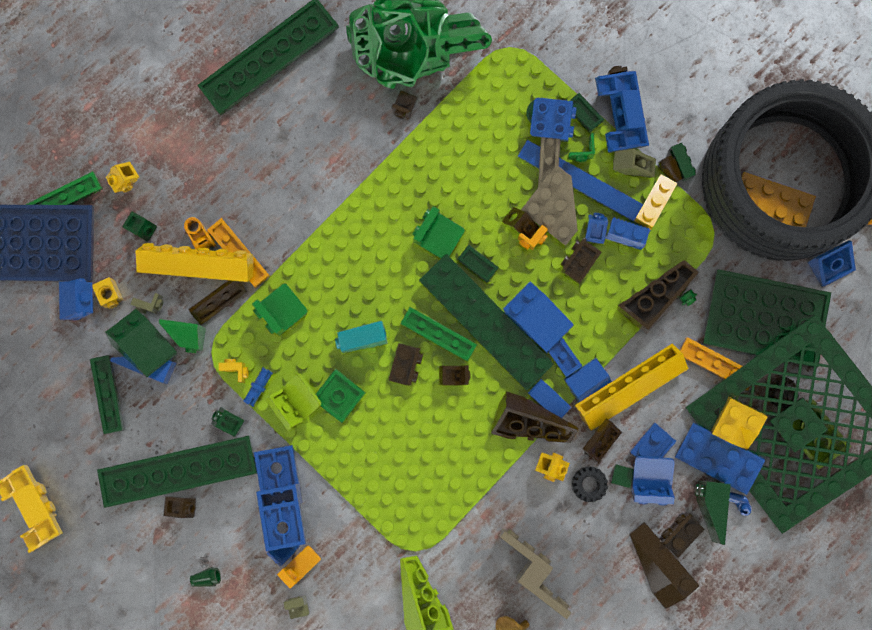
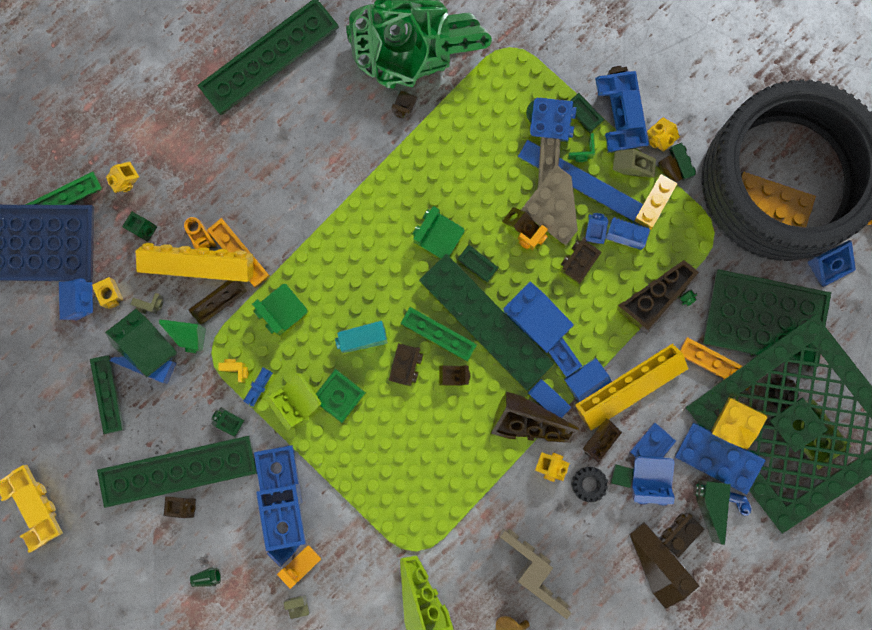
(663, 134): none -> yellow brick

